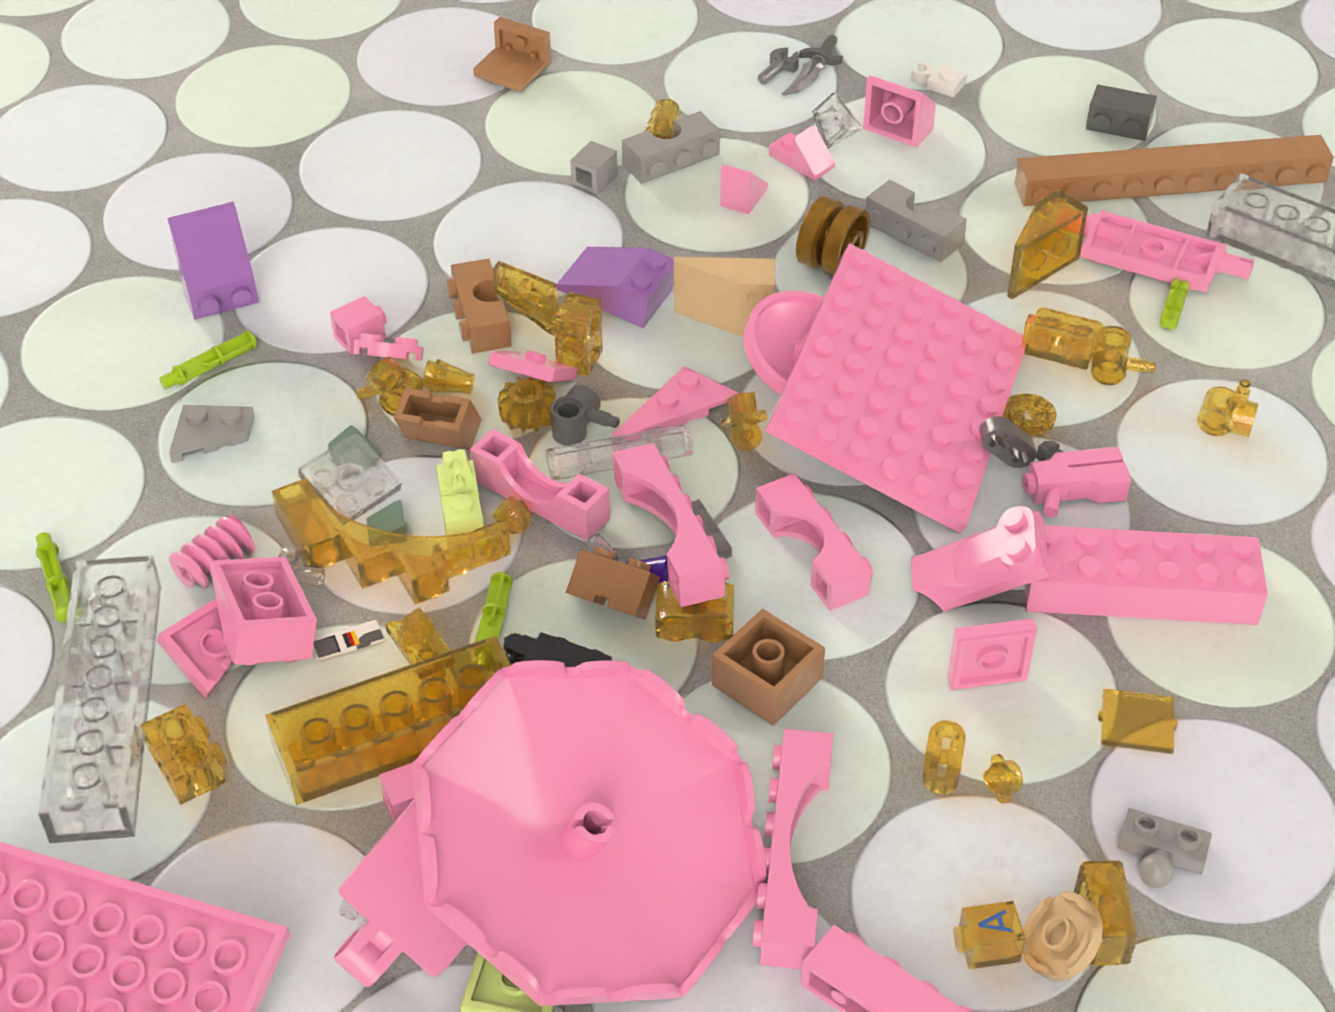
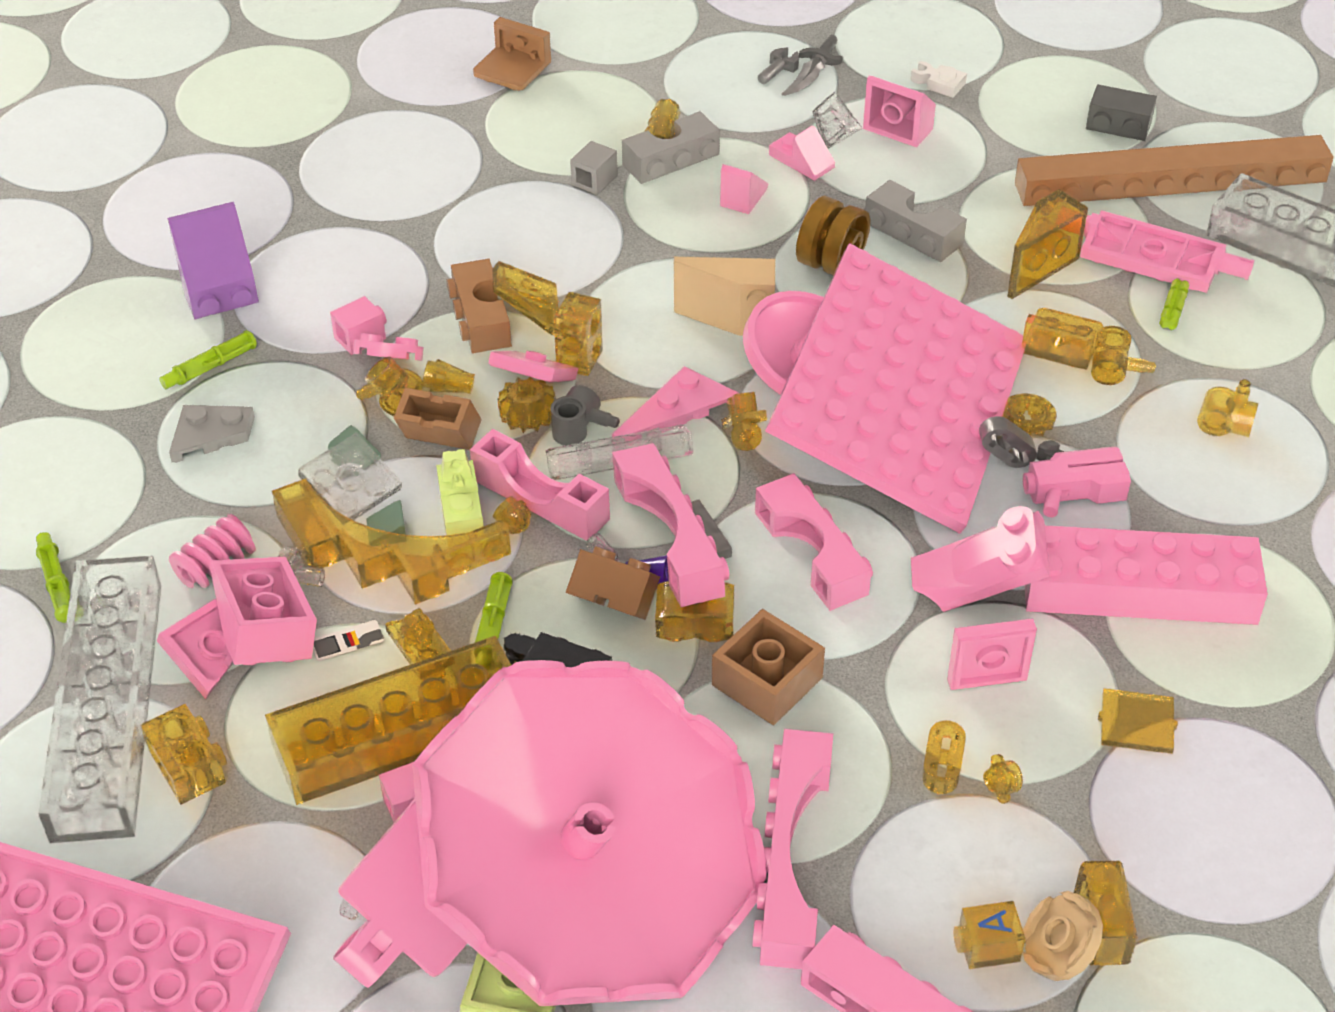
(624, 278): medium lavender slope -> none
(1163, 846): light grey plate -> none

